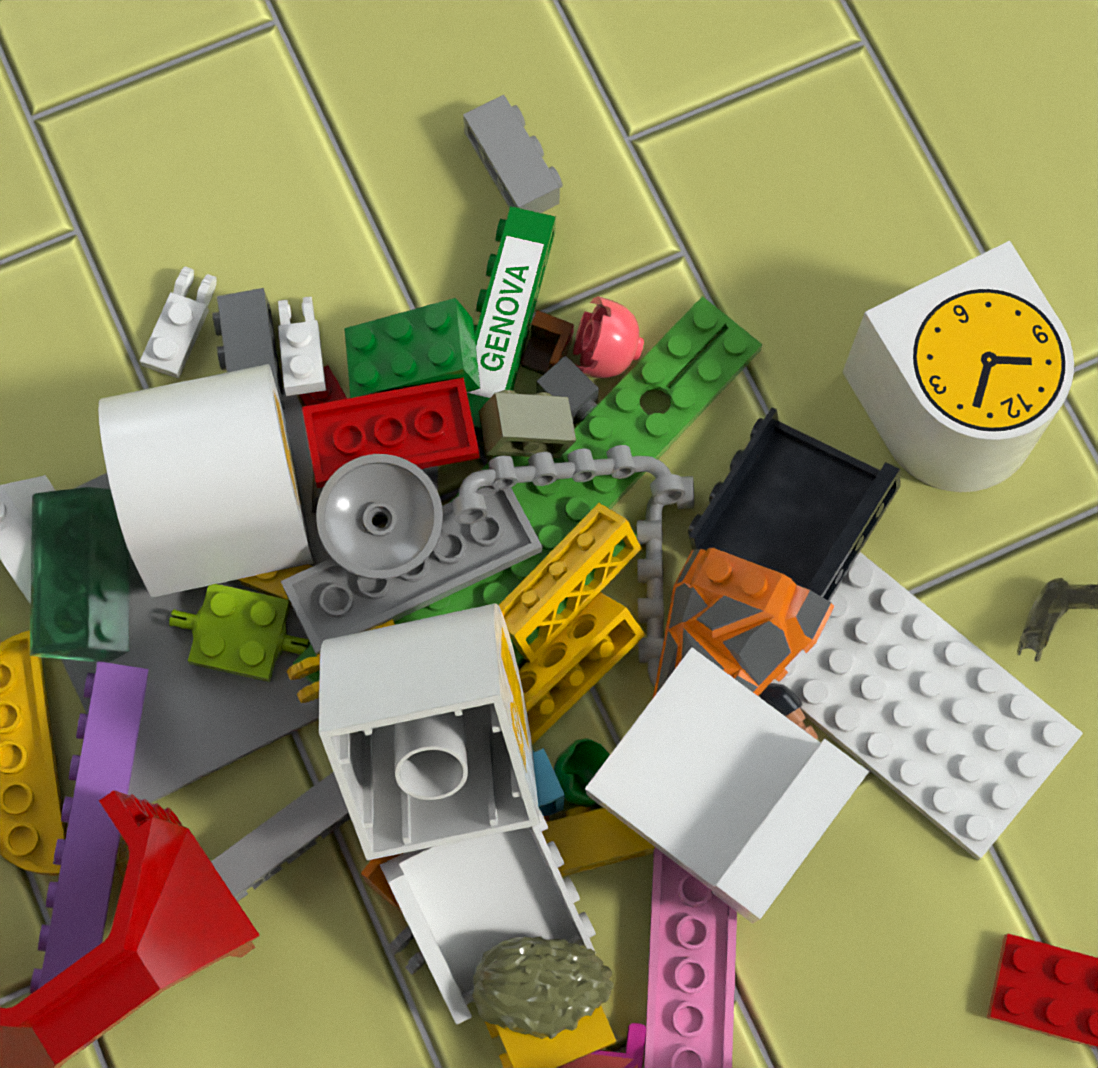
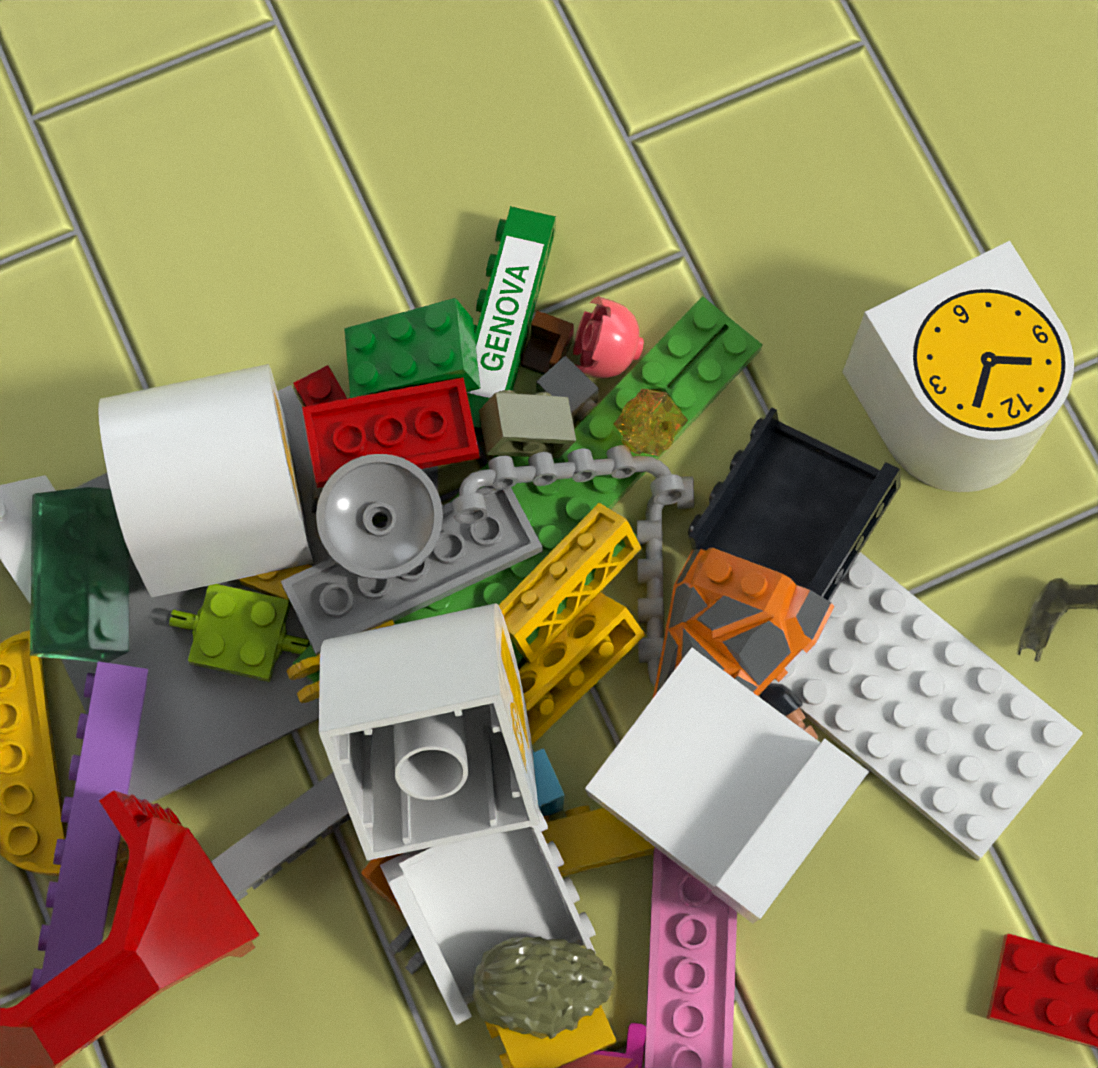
(178, 325): white hinge -> none
(247, 333): dark grey brick -> none
(301, 350): white hinge -> none
(512, 156): light grey brick -> none
(577, 767): green hair -> none
(650, 422): none -> clear yellow brick

